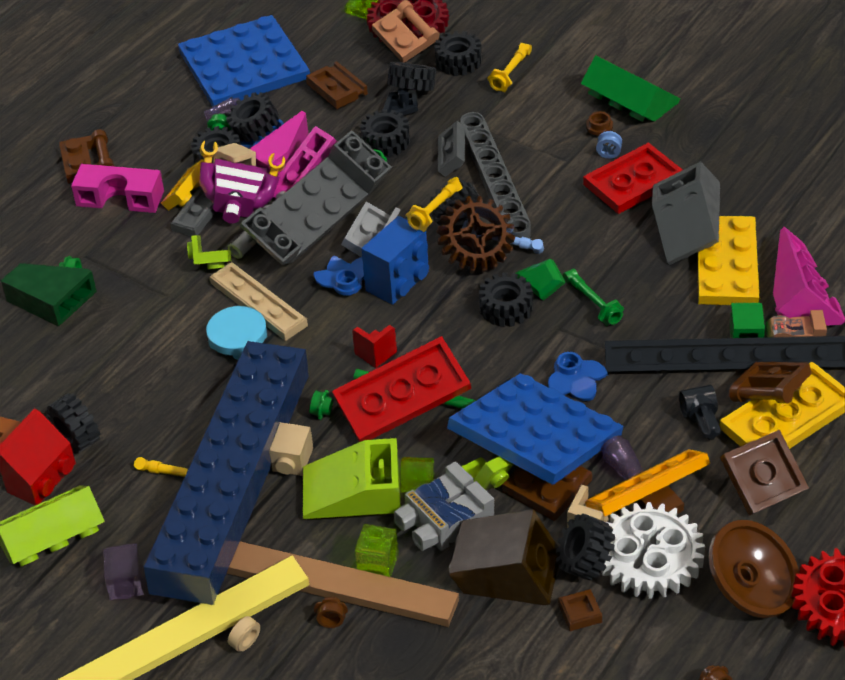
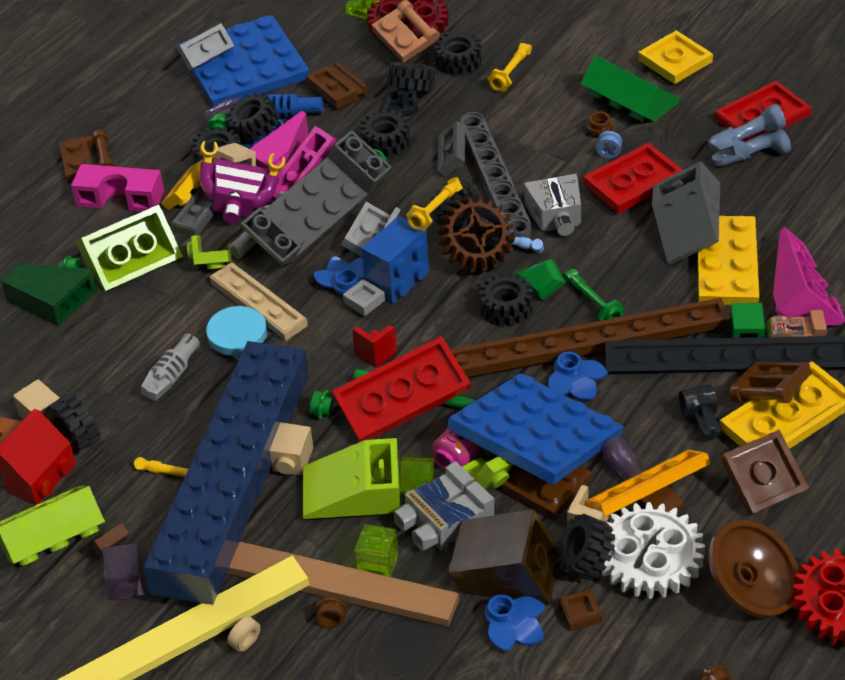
(34, 396): none -> tan brick
(114, 537): none -> reddish brown tile
(129, 248): none -> lime slope
(169, 368): none -> light grey hinge
(205, 46): none -> light grey plate
(293, 104): none -> blue hinge
(364, 297): none -> light grey plate
(453, 447): none -> dark pink head
(517, 624): none -> blue plate
(554, 203): none -> light grey torso
(591, 337): none -> reddish brown plate
(675, 57): none -> yellow plate
(755, 103): none -> red tile
(775, 138): none -> sand blue piece

